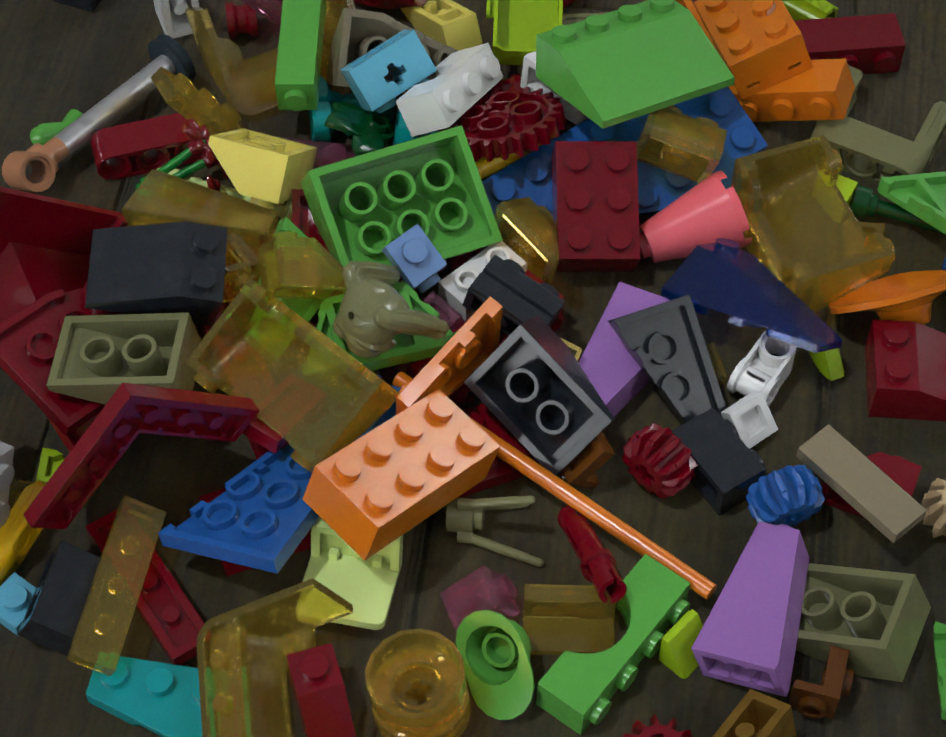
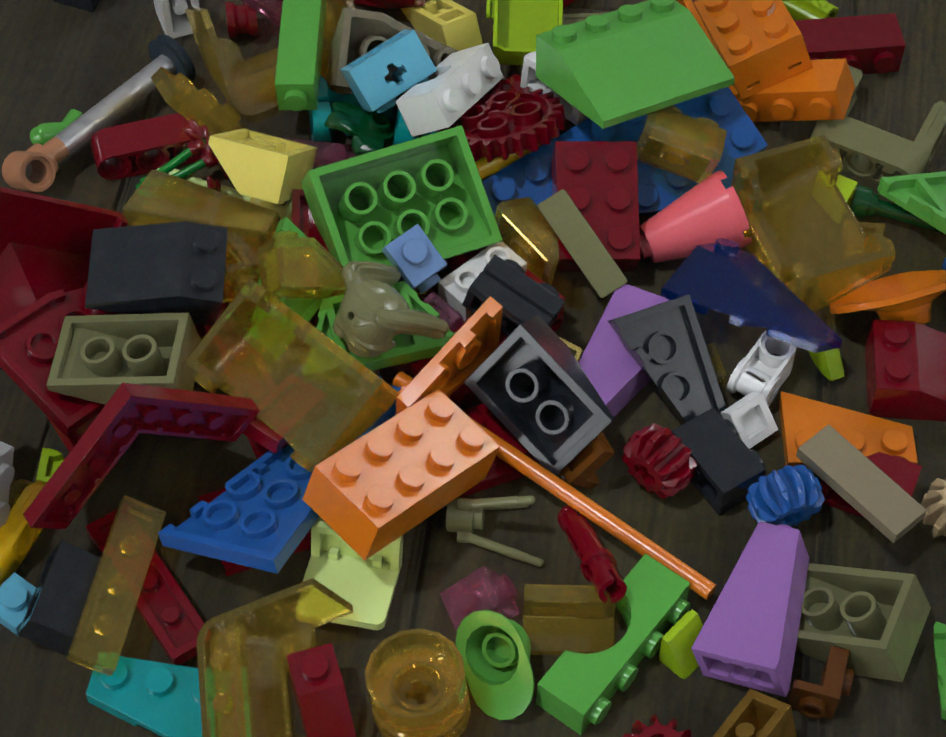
(582, 243): none -> olive sticker
(805, 417): none -> orange wing

